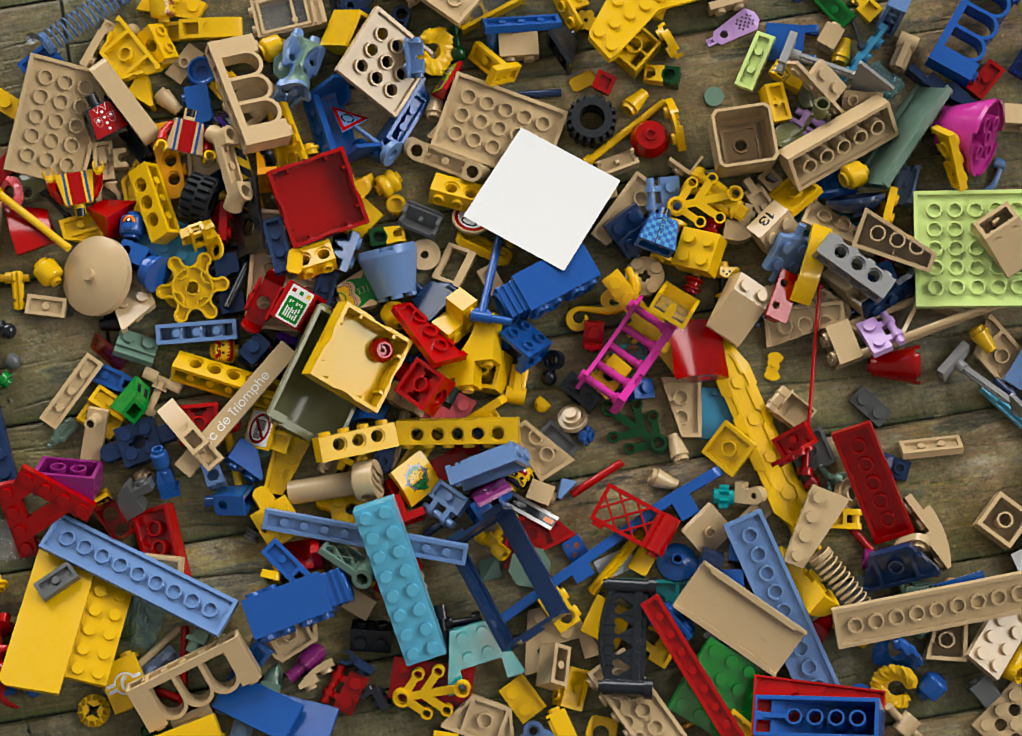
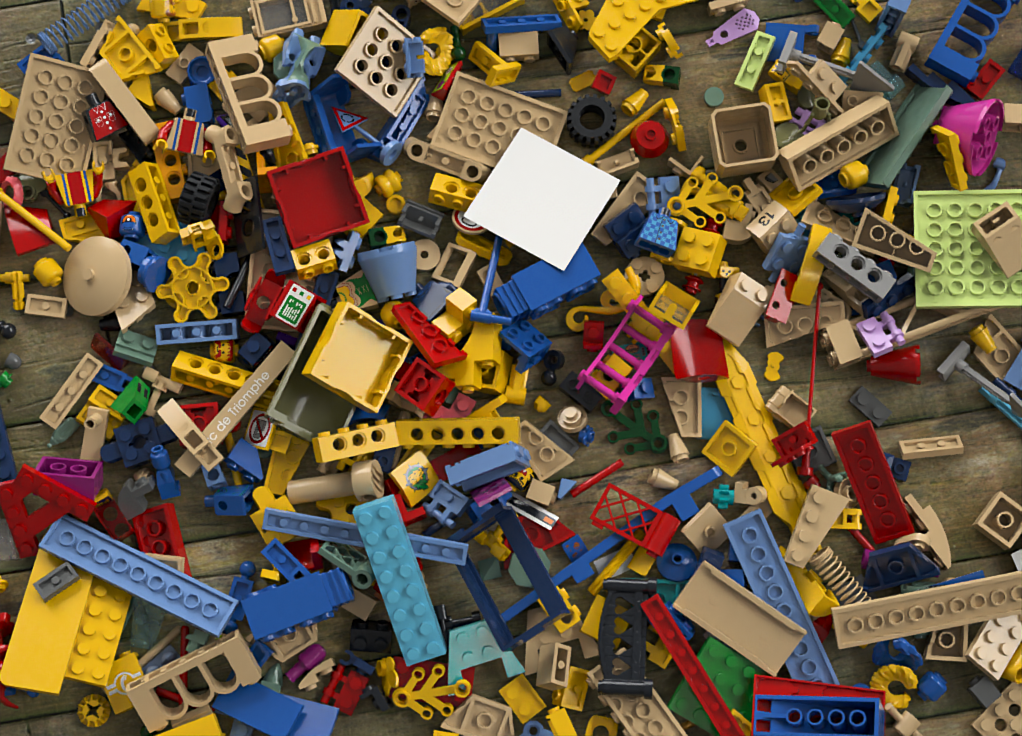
(240, 588): none -> blue plate
(251, 535): dark grey bush -> none
(294, 261): yellow piece -> none
(375, 350): red plate -> none
(390, 678): none -> yellow plate

